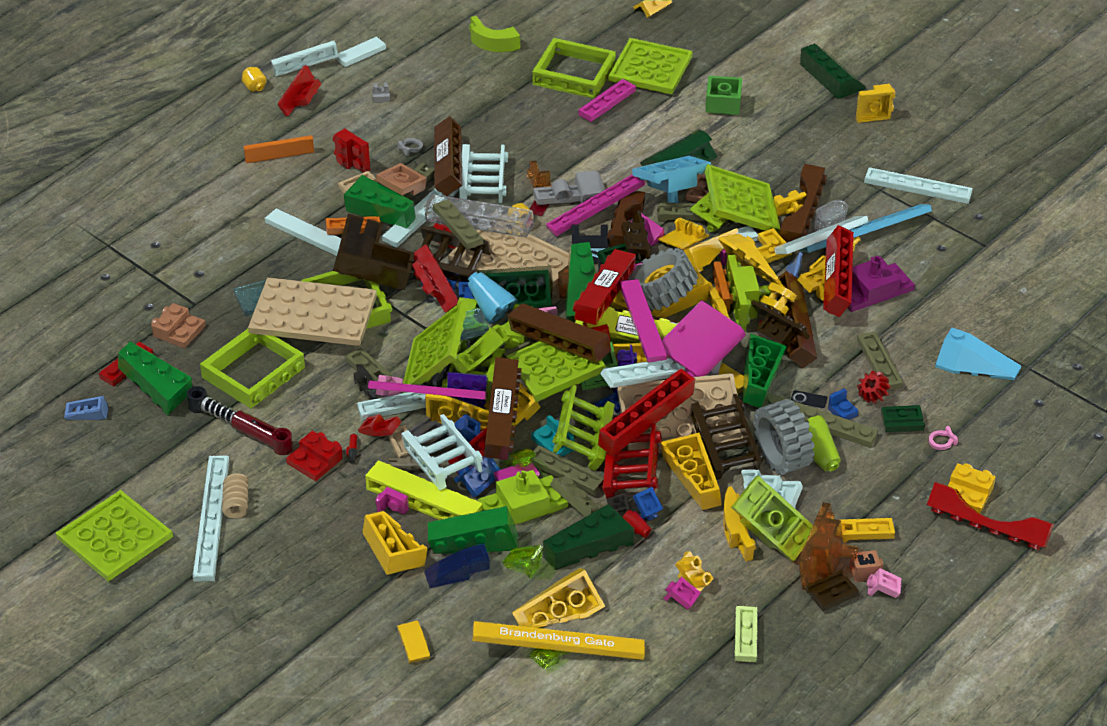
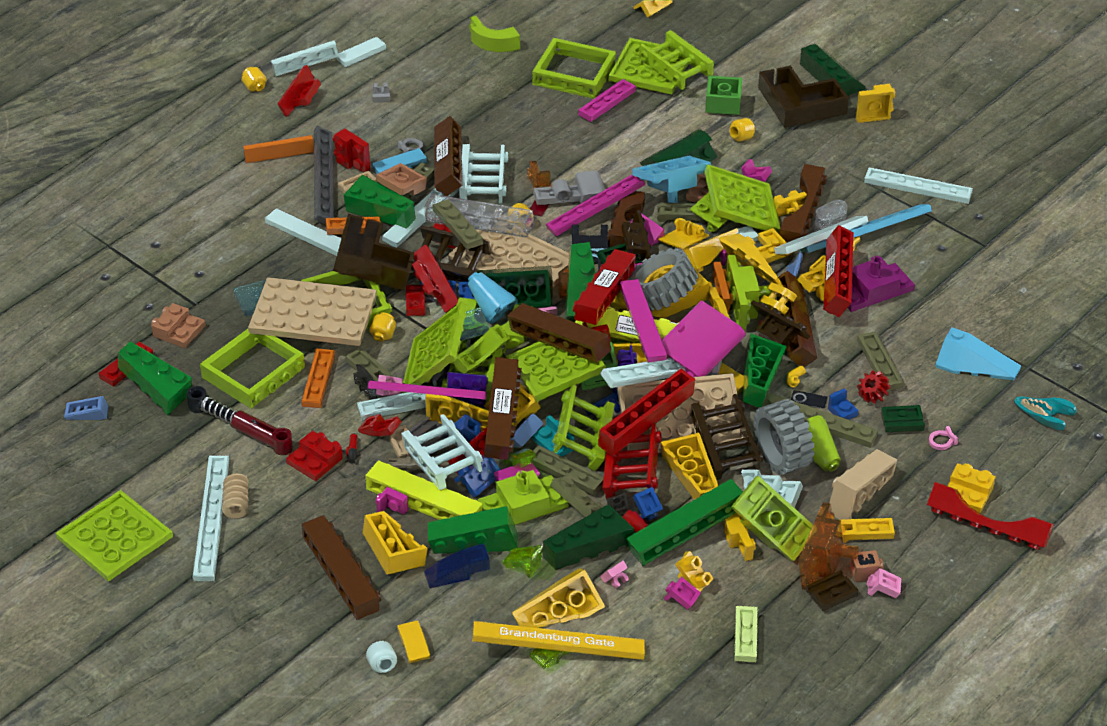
(318, 378): none -> orange tile
(323, 174): none -> dark grey plate
(341, 567): none -> reddish brown brick
(381, 657): none -> light aqua head
(382, 327): none -> yellow head
(409, 159): none -> medium azure tile
(415, 300): none -> red slope
(526, 430): none -> medium blue slope
(614, 573): none -> bright pink tile
(679, 48): none -> lime fence
(684, 523): none -> green brick
(742, 129): none -> yellow head
(757, 173): none -> dark pink bracket
(792, 376): none -> yellow arm
(798, 102): none -> dark brown piece
(860, 483): none -> tan wedge
(1044, 408): none -> teal animal

